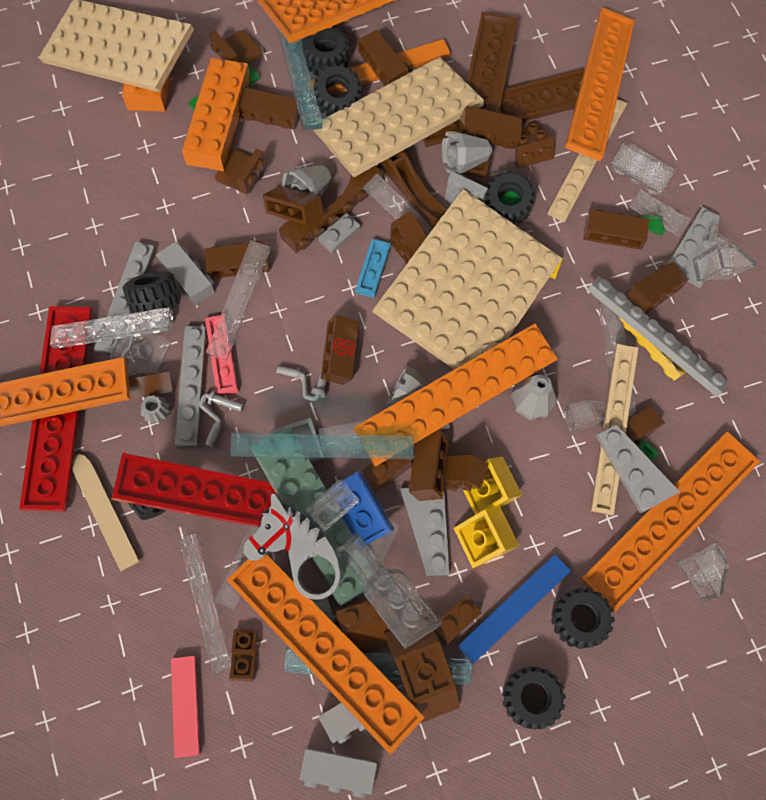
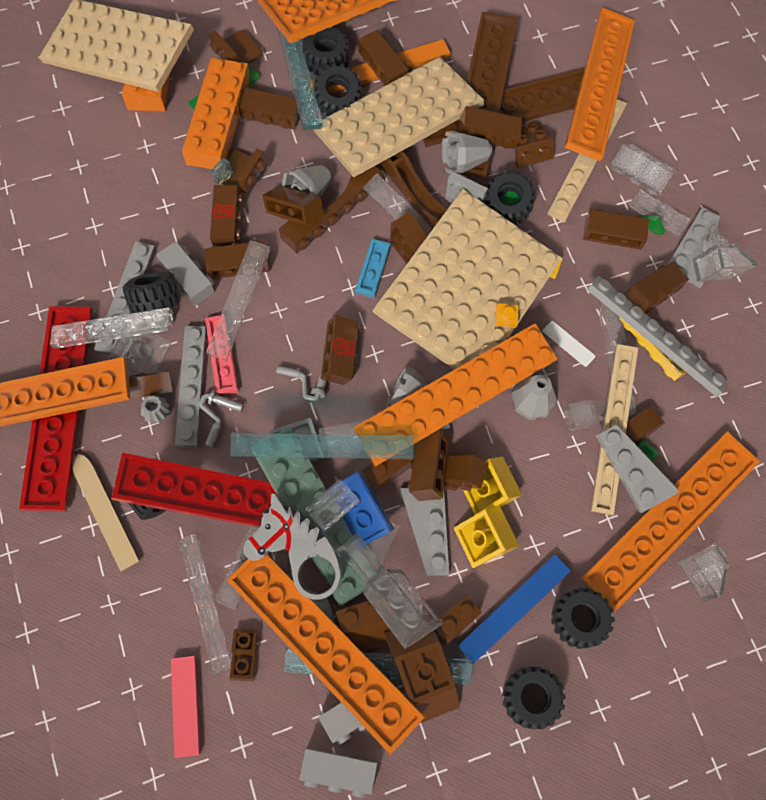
(221, 171): none -> clear light blue plate
(226, 215): none -> reddish brown brick
(339, 233): light grey plate -> none
(506, 315): none -> light orange plate
(569, 343): none -> white sticker

